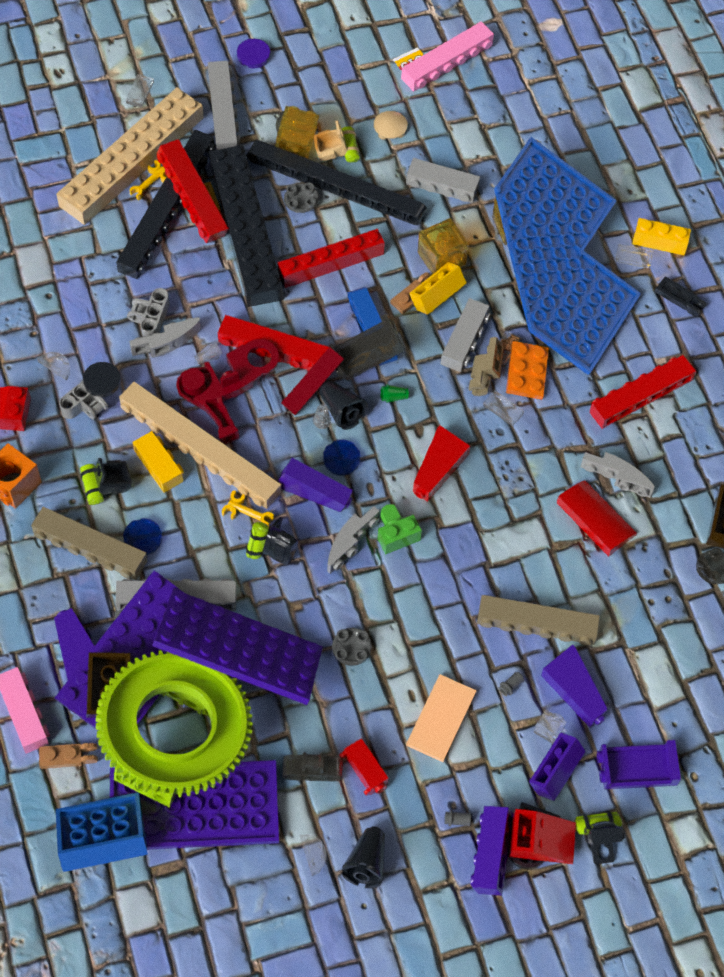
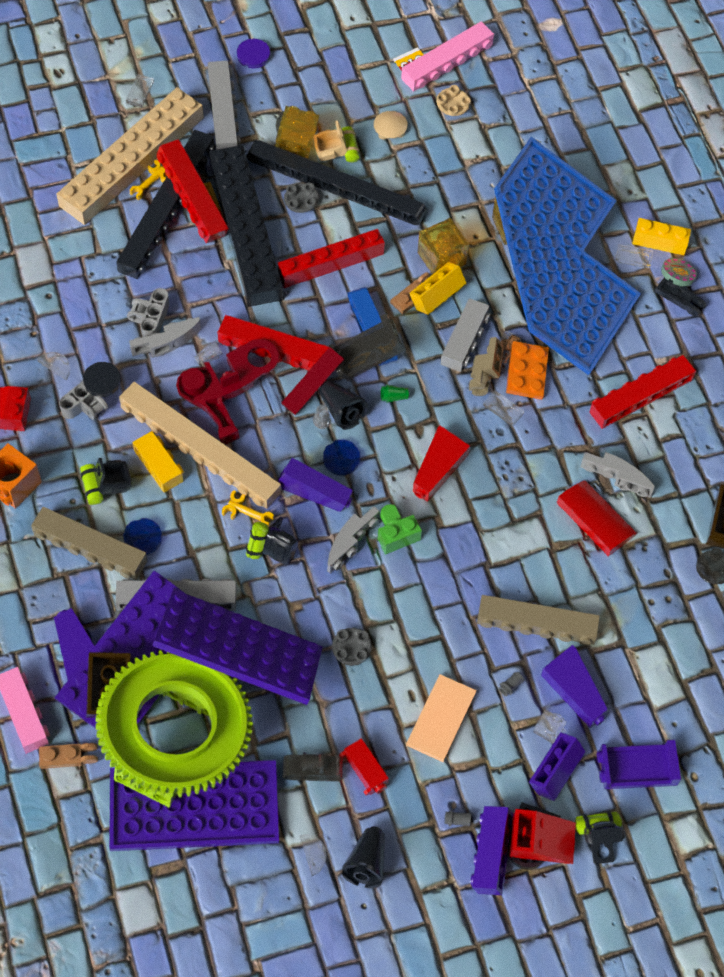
(100, 832): blue slope -> none
(442, 180): light grey brick -> none
(453, 101): none -> tan dish
(678, 271): none -> sand green tile

